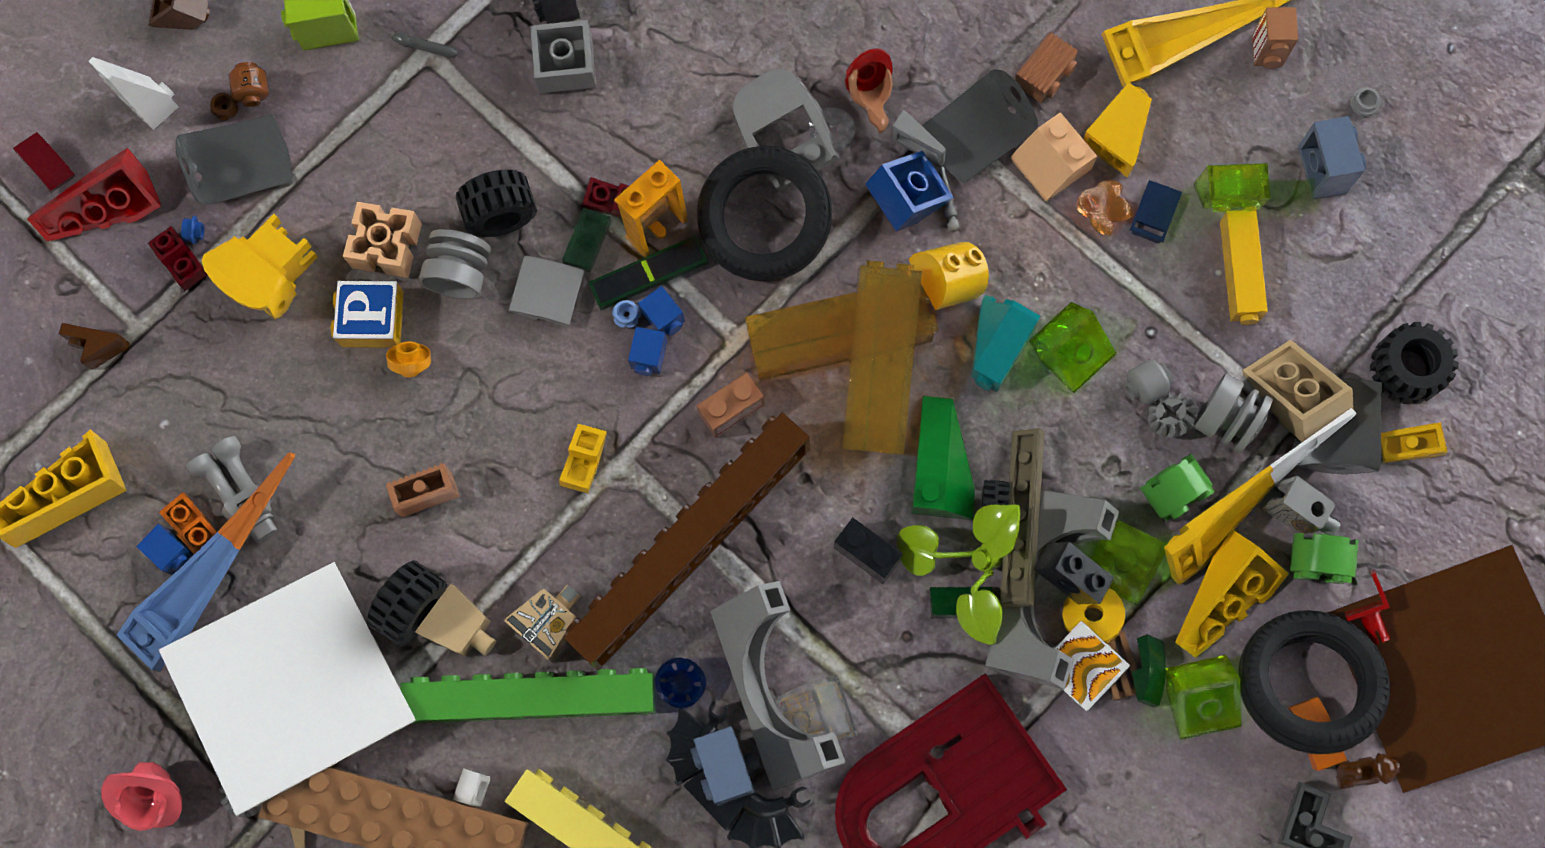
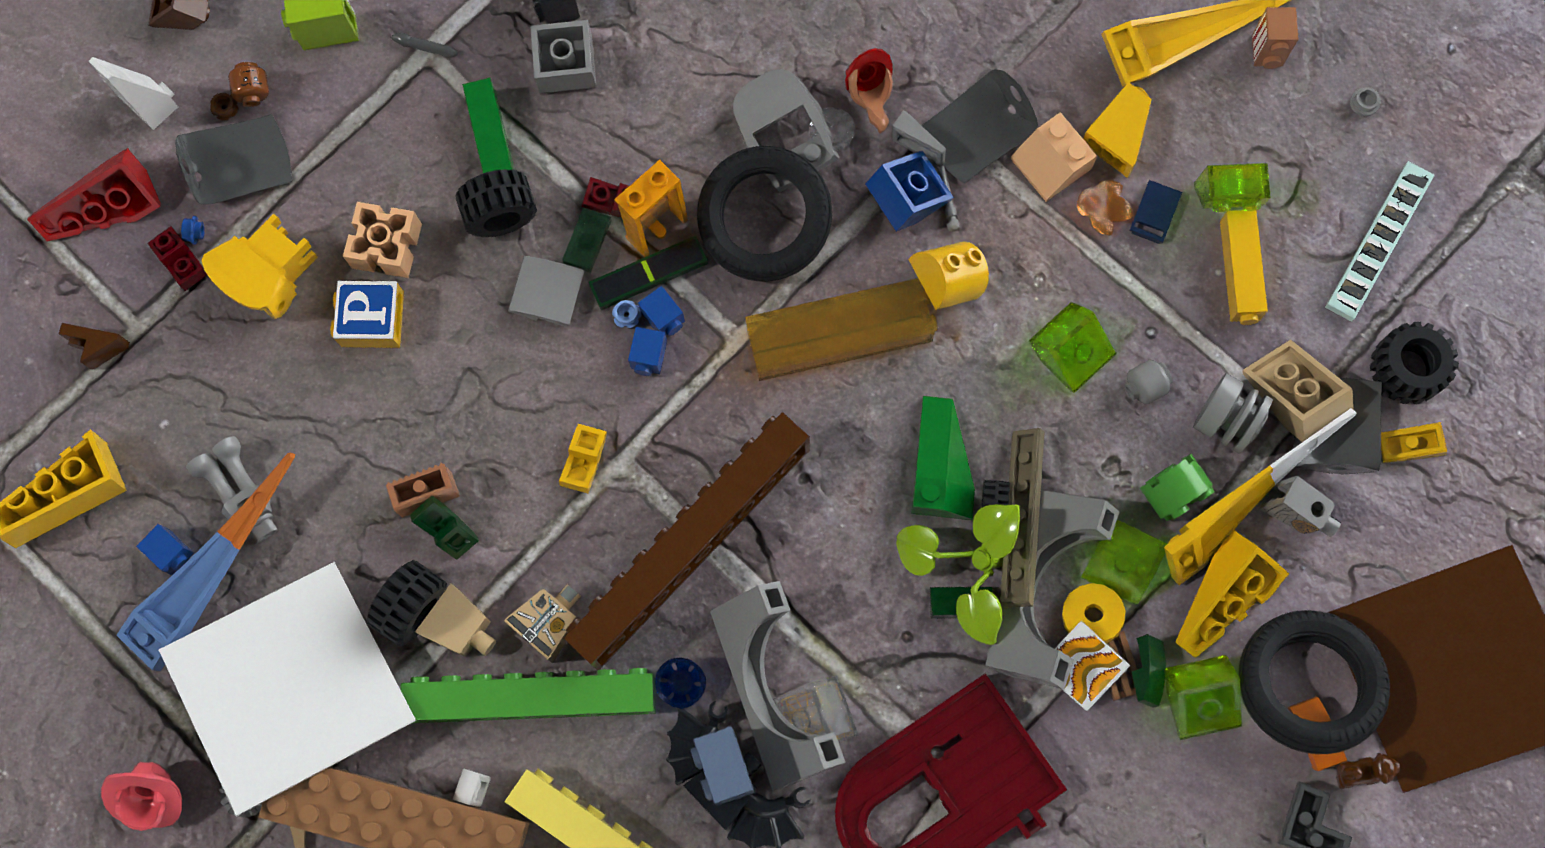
(44, 162): dark red slope -> none
(188, 522): orange slope -> none
(408, 358): light orange plate -> none
(445, 526): none -> dark green slope
(454, 264): light grey wheel -> none
(488, 125): none -> green brick
(731, 405): nougat brick -> none
(867, 550): black brick -> none
(881, 358): clear yellow brick -> none
(1000, 340): teal slope -> none
(1046, 67): nougat brick -> none
(1073, 573): black brick -> none
(1170, 426): light grey gear -> none
(1324, 556): bright green brick -> none
(1331, 157): sand blue brick -> none
(1371, 615): red bracket -> none
(1379, 241): none -> tile

